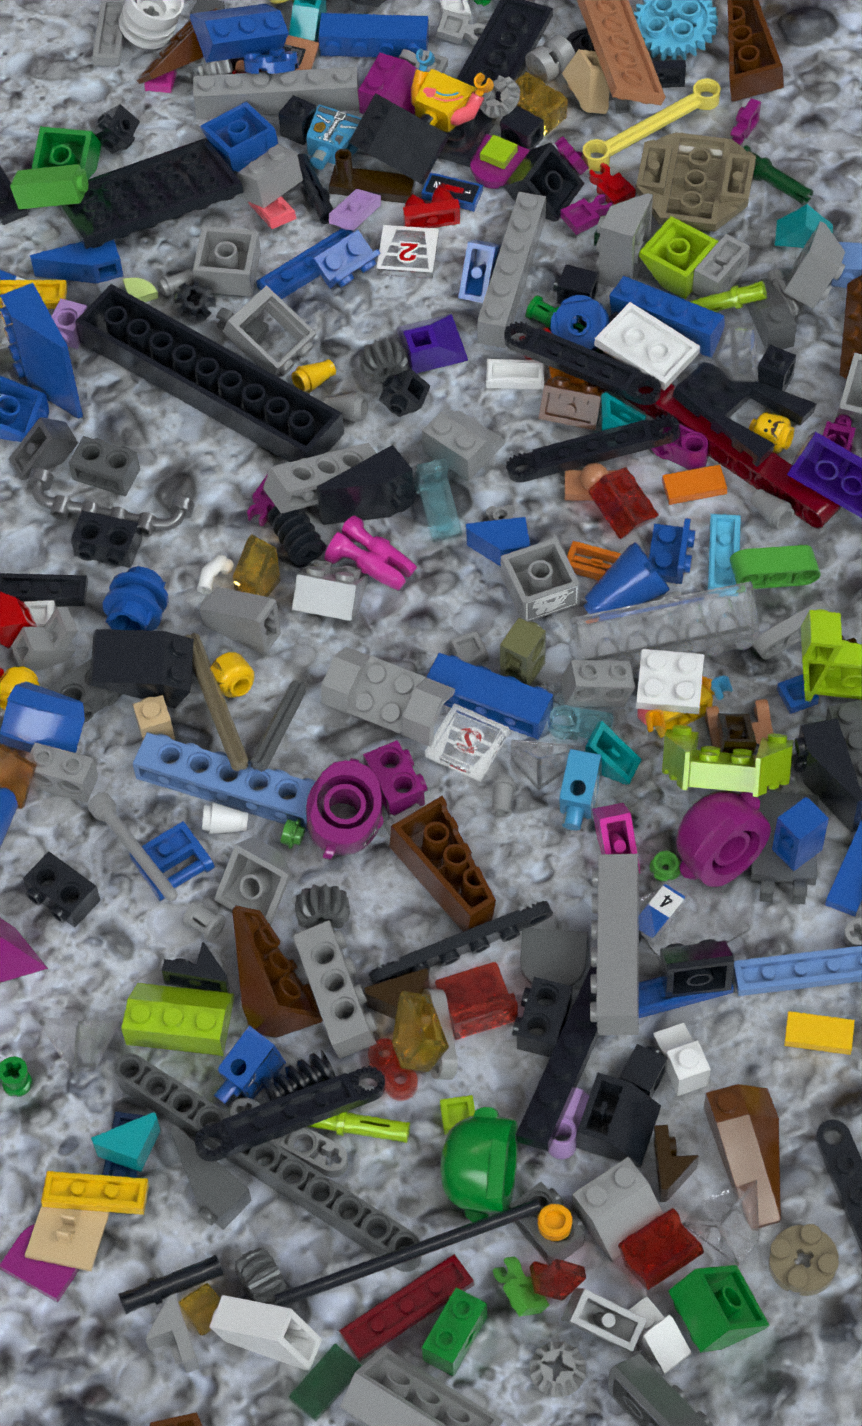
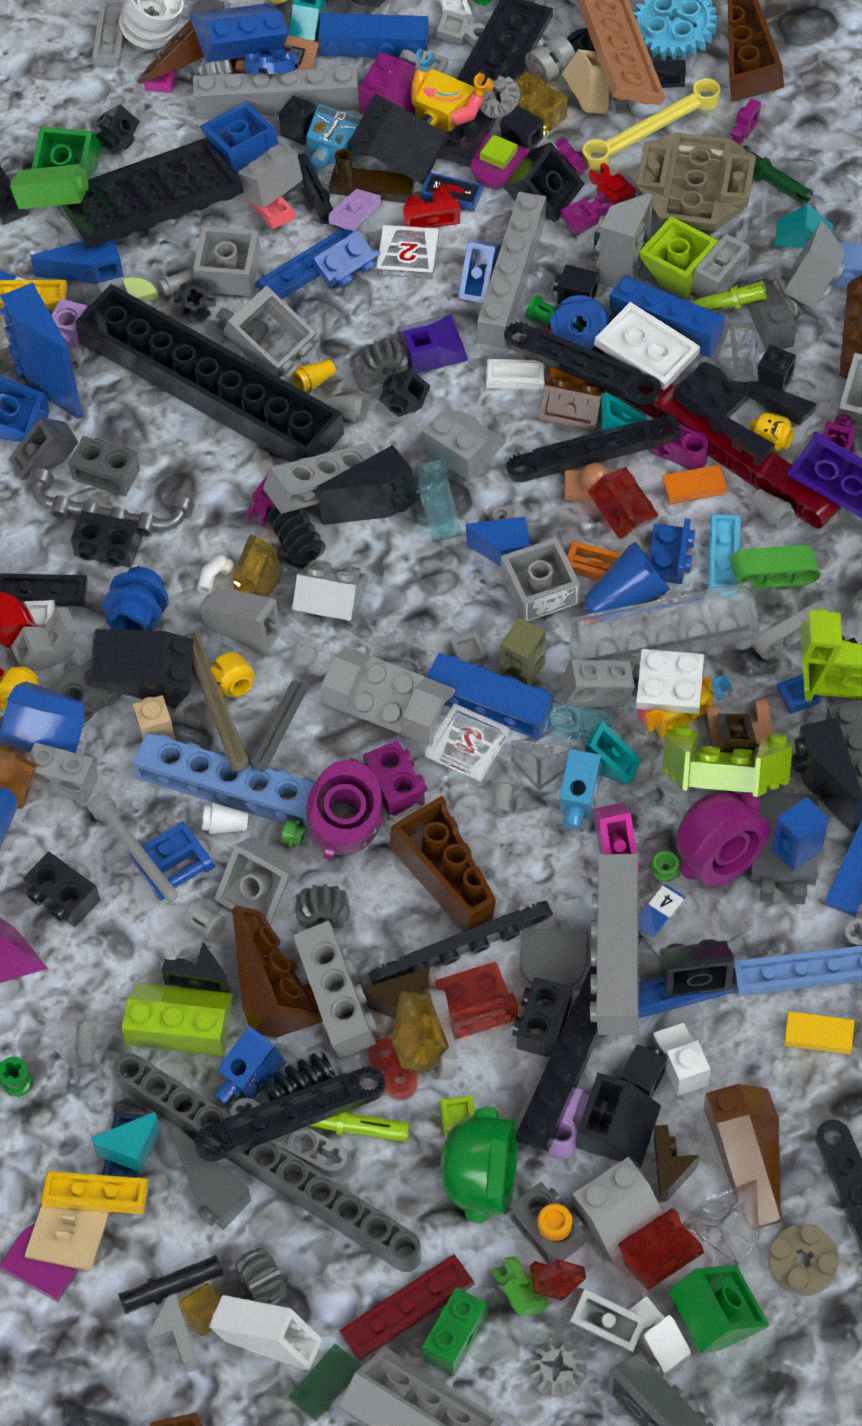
(381, 562): dark pink piece -> none
(407, 1253): black piece -> none

